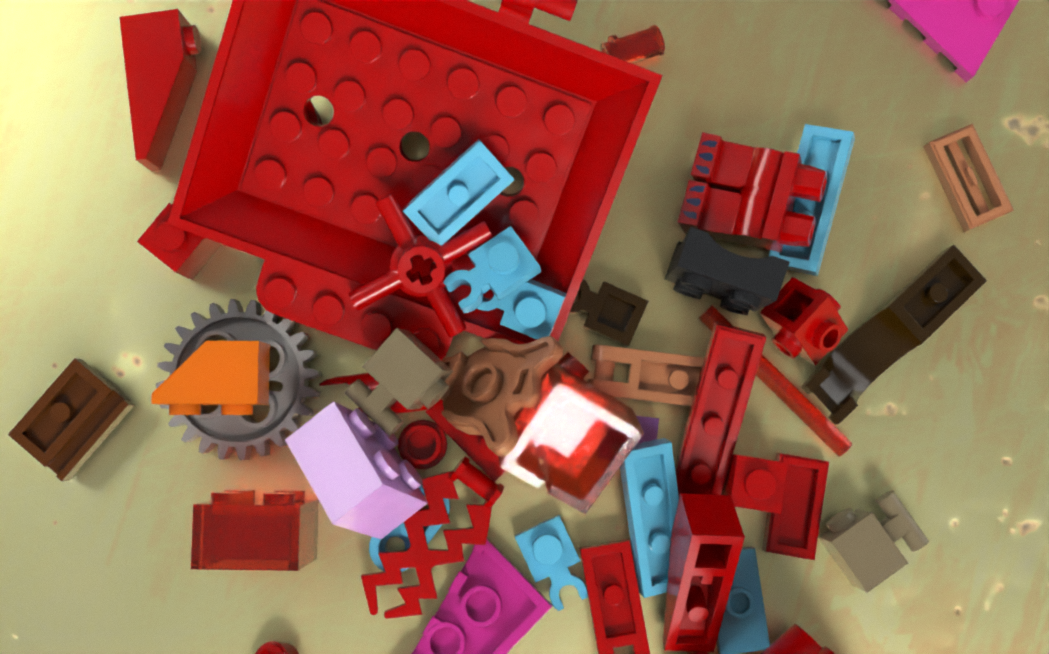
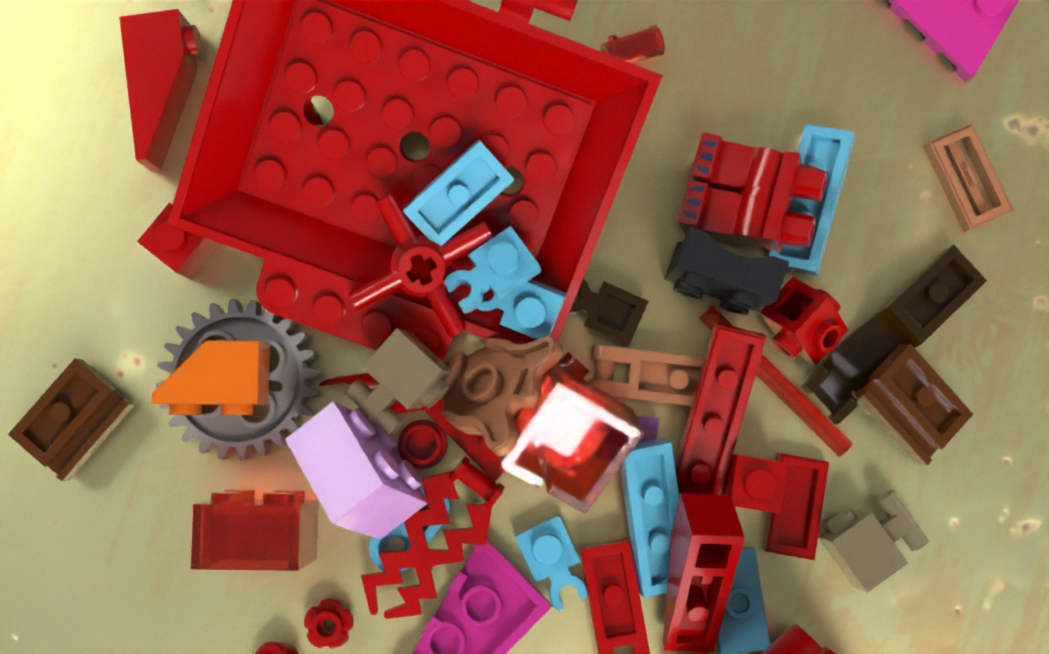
(342, 623): none -> red plate
(913, 403): none -> reddish brown plate

